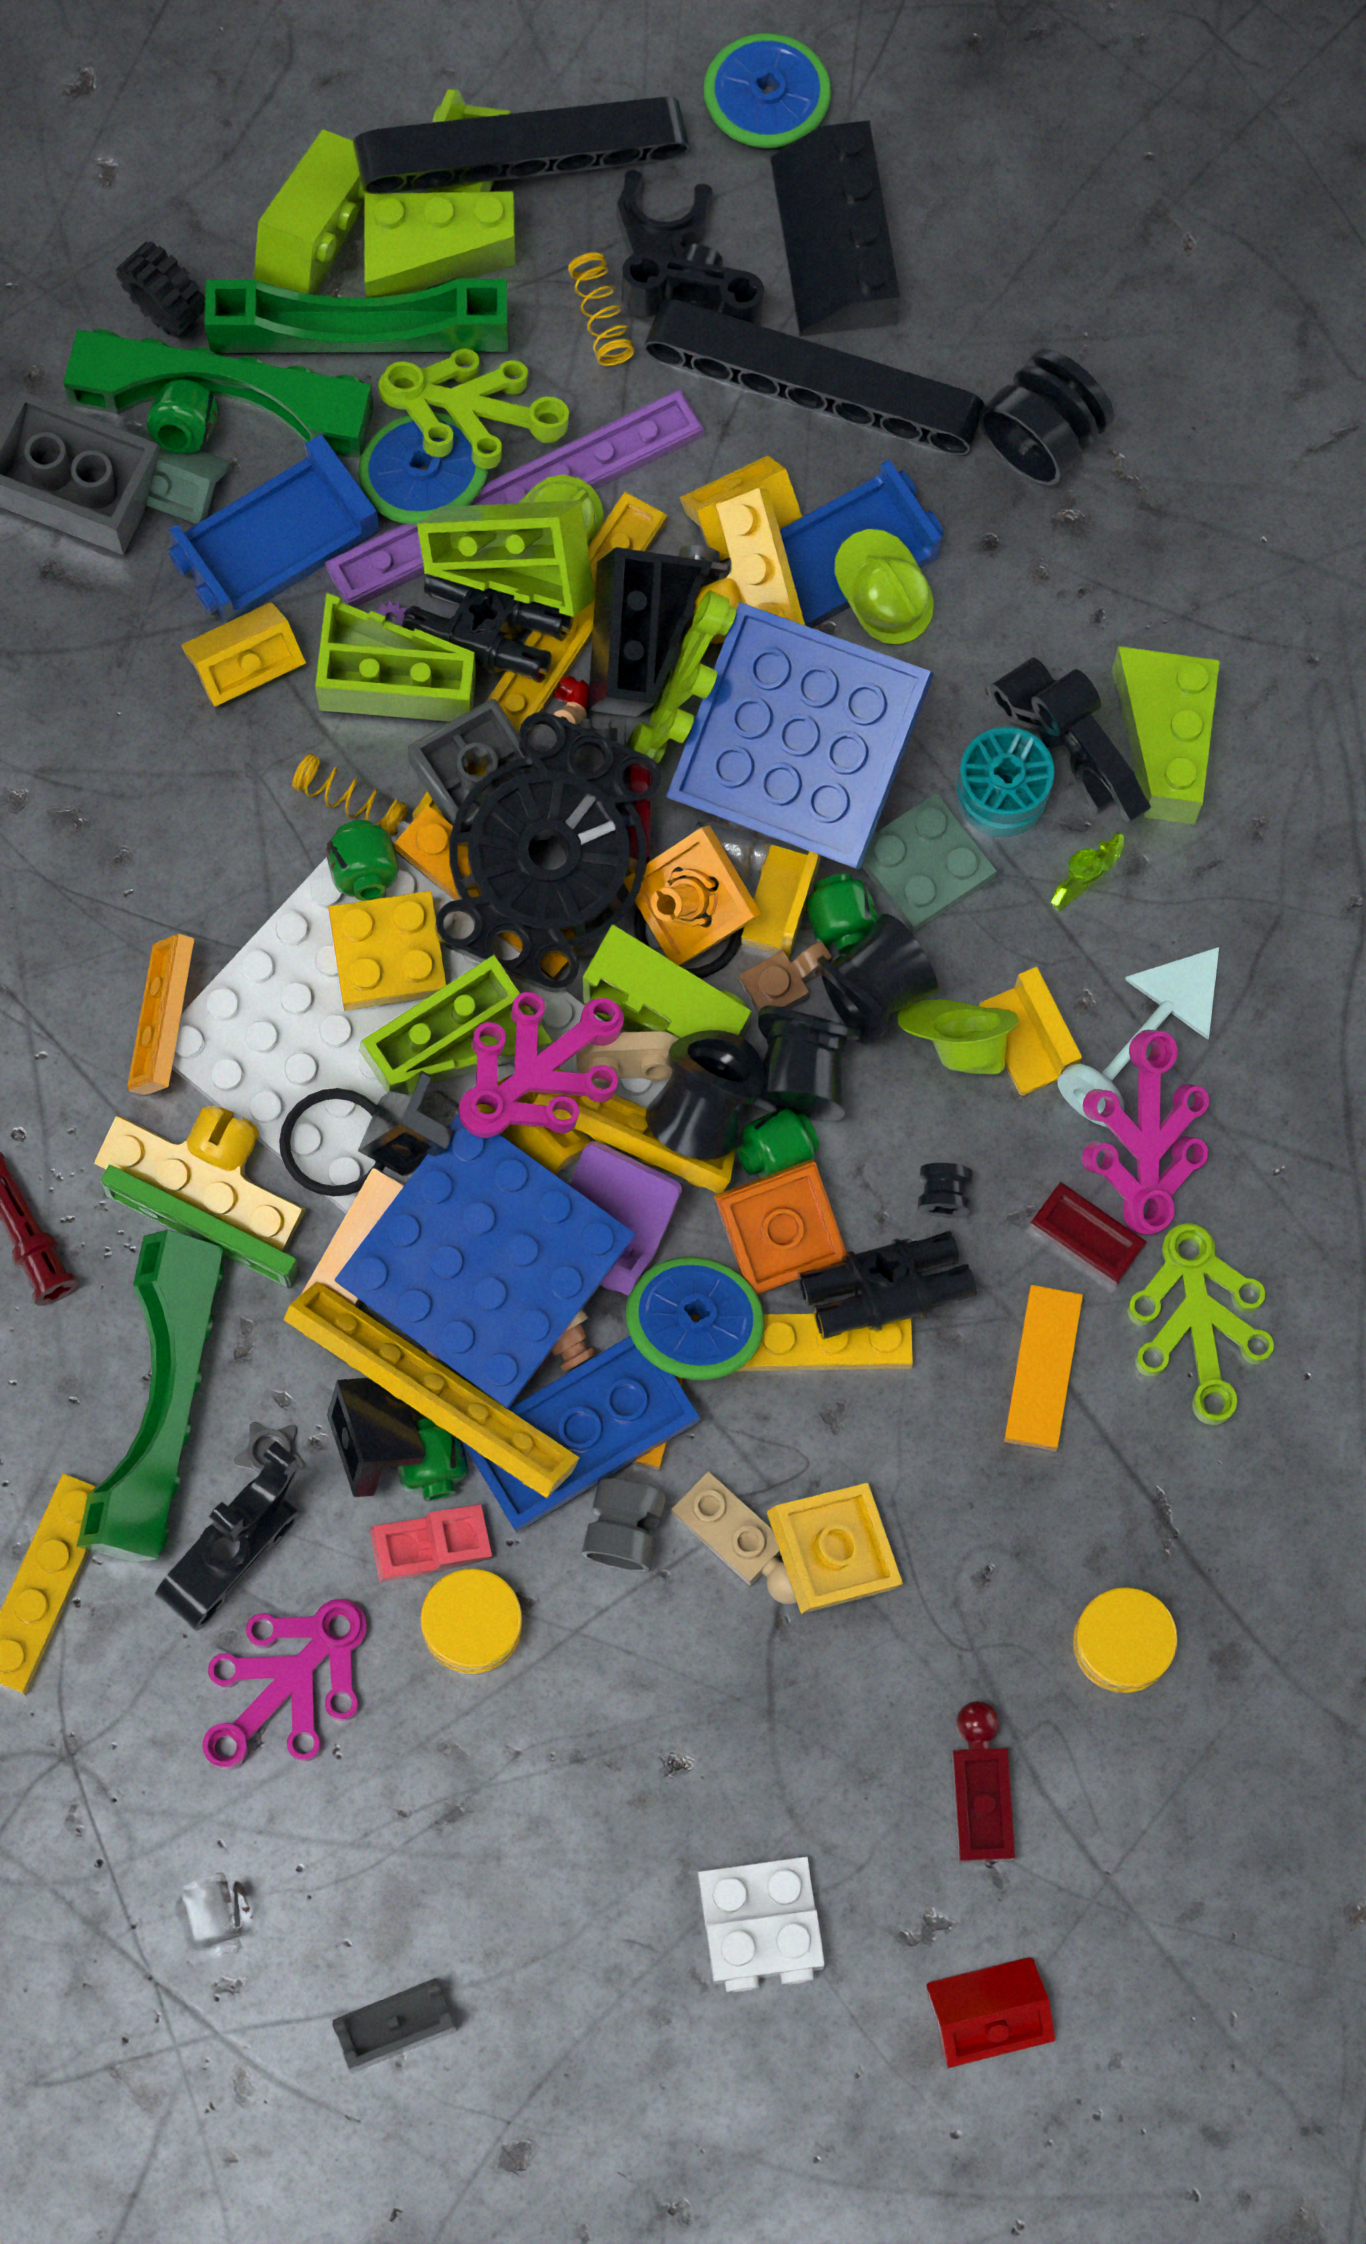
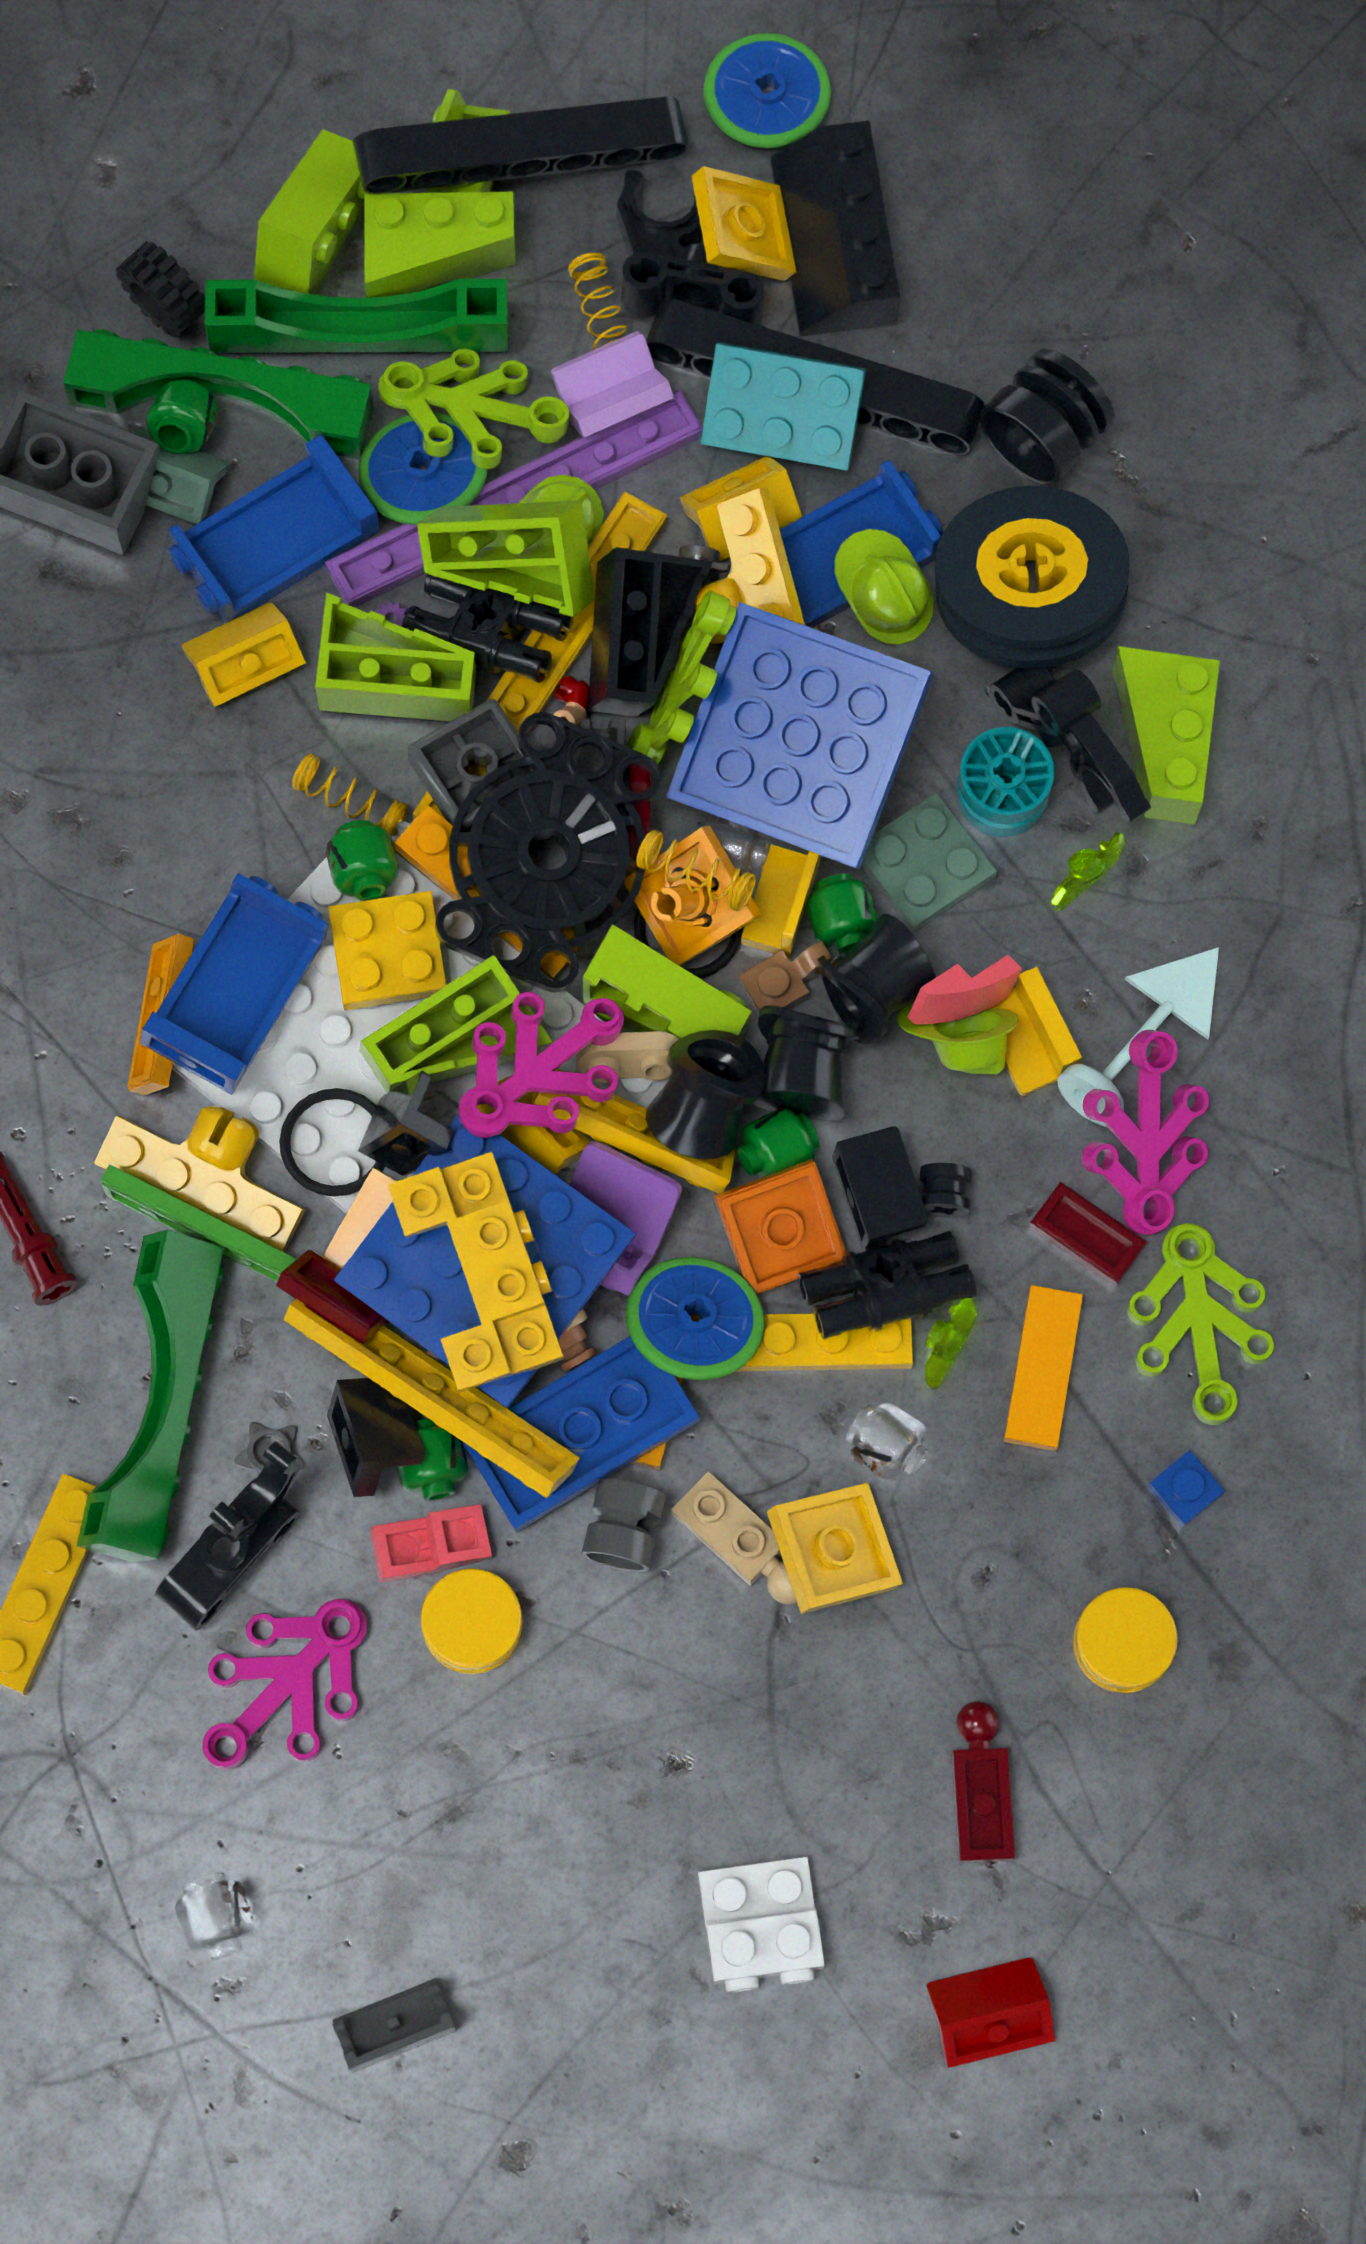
(236, 983): none -> blue panel
(313, 1283): none -> dark red tile
(496, 1264): none -> yellow bracket
(610, 384): none -> lavender panel
(650, 849): none -> yellow piece
(743, 223): none -> yellow plate
(783, 406): none -> teal plate
(879, 1186): none -> black panel
(887, 1441): none -> clear head
(946, 1341): none -> clear neon green piece
(959, 996): none -> coral slope
(986, 579): none -> black wheel
(1185, 1488): none -> blue plate

